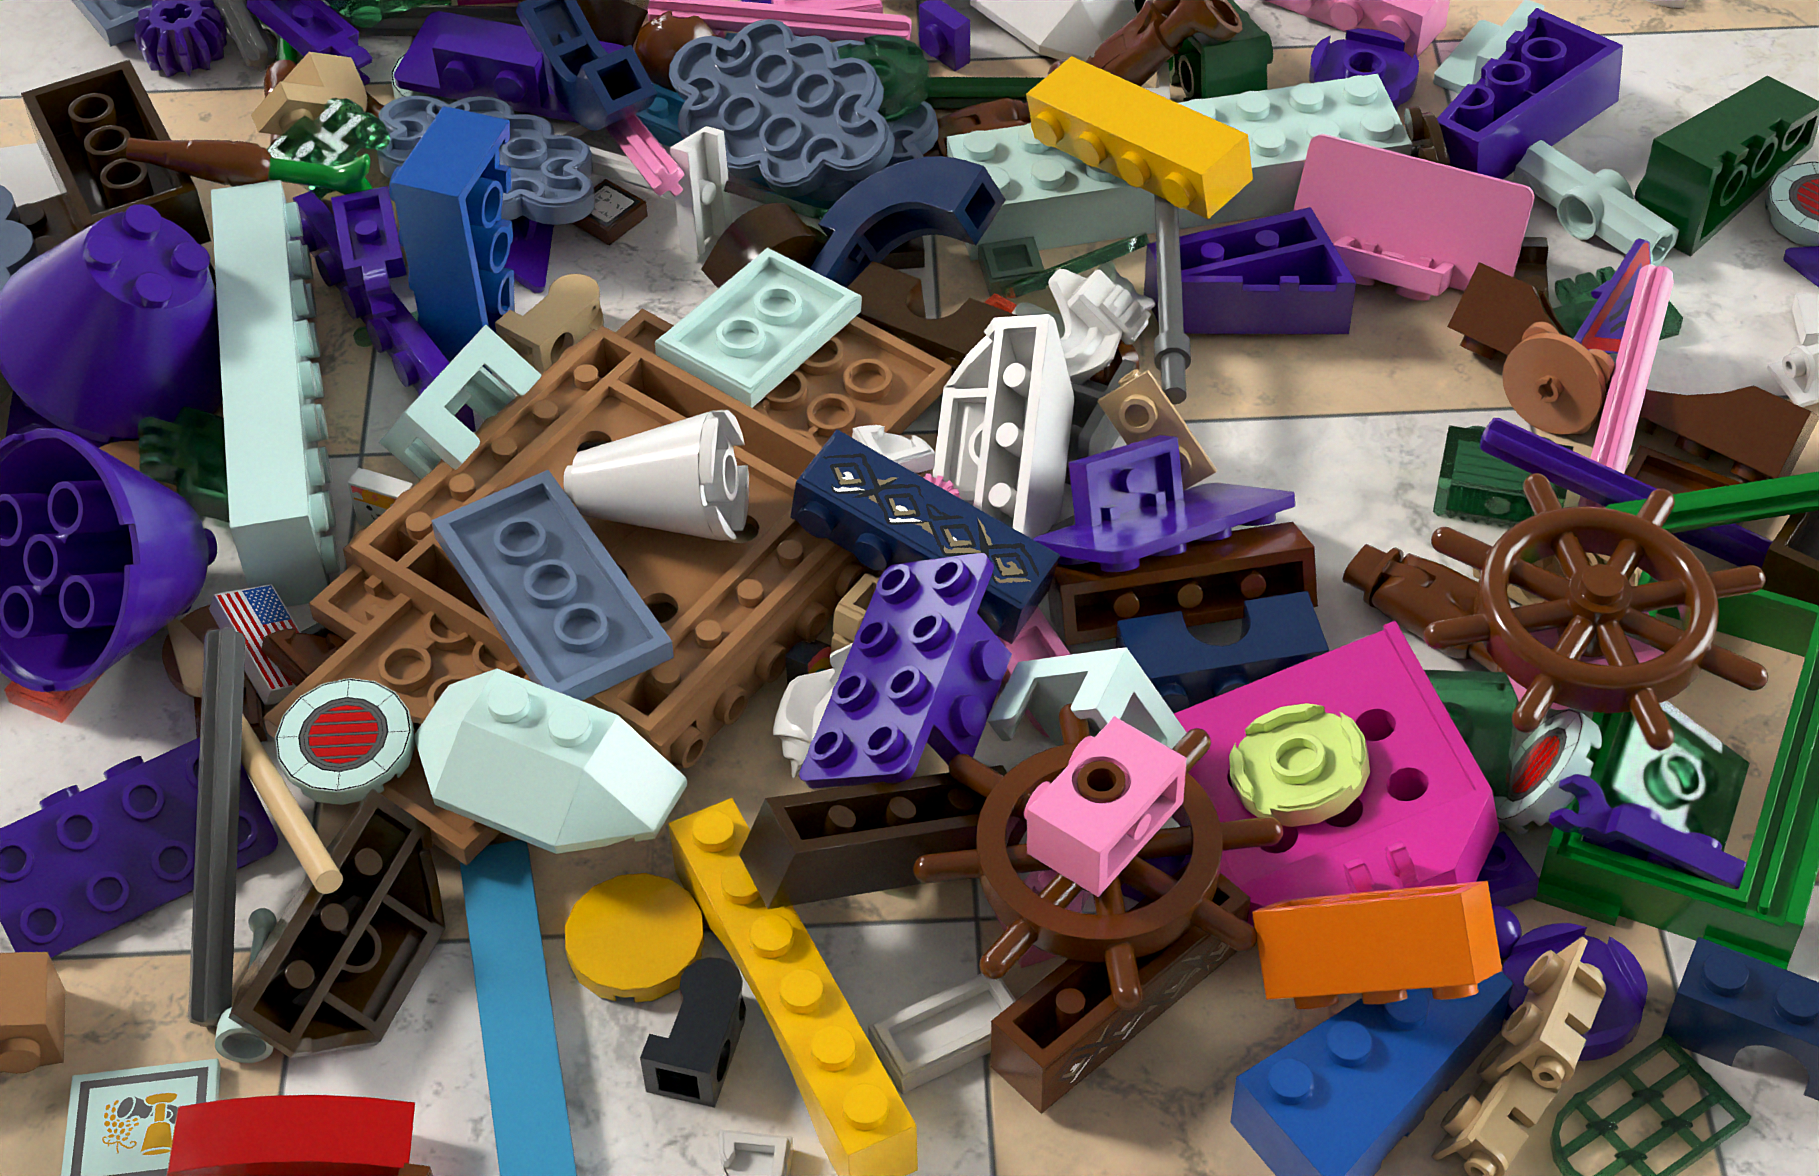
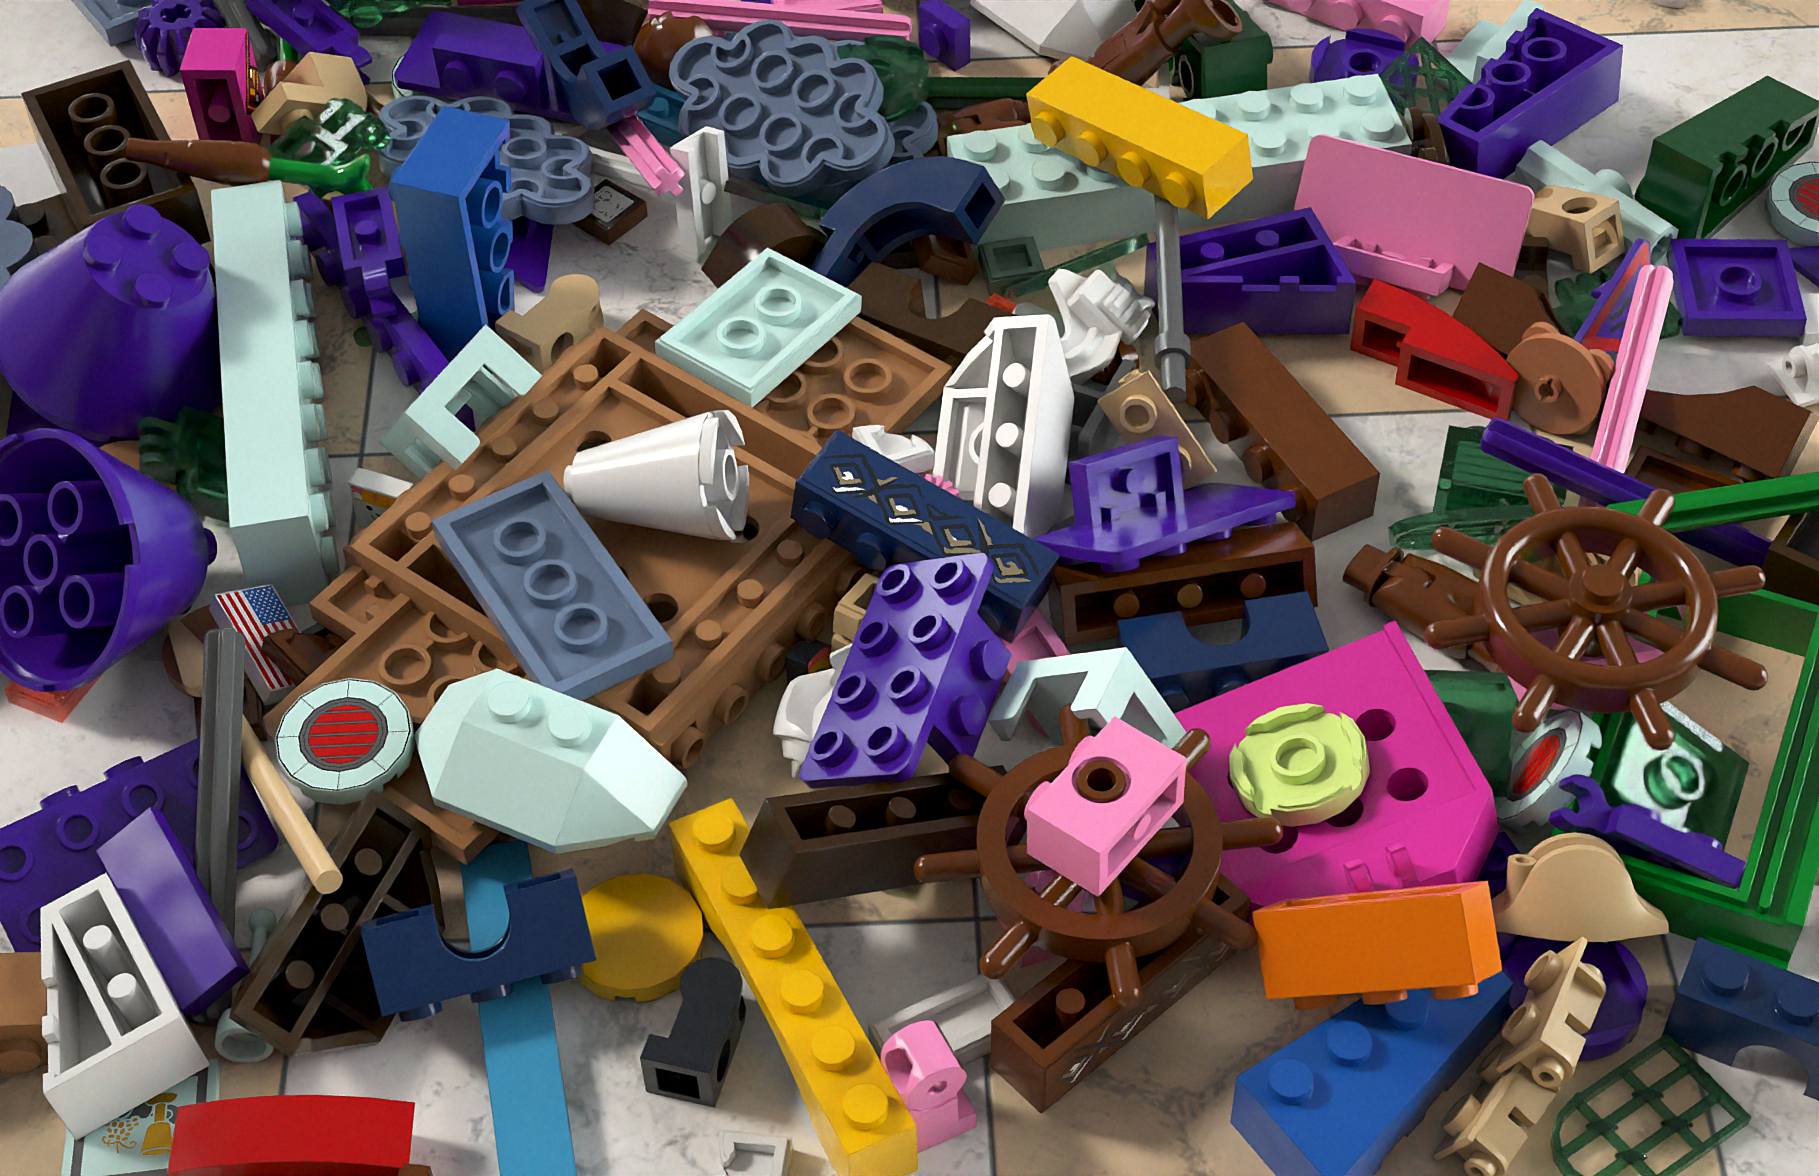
(109, 1012): none -> white wedge
(173, 912): none -> dark purple tile
(222, 84): none -> dark pink brick
(419, 968): none -> dark blue arch
(929, 1082): none -> bright pink leg
(945, 258): none -> reddish brown tile
(1279, 431): none -> reddish brown brick
(1433, 352): none -> red slope
(1445, 70): none -> clear green window
(1479, 523): none -> clear green window
(1573, 890): none -> tan hat
(1578, 225): none -> tan leg
(1736, 287): none -> dark purple plate

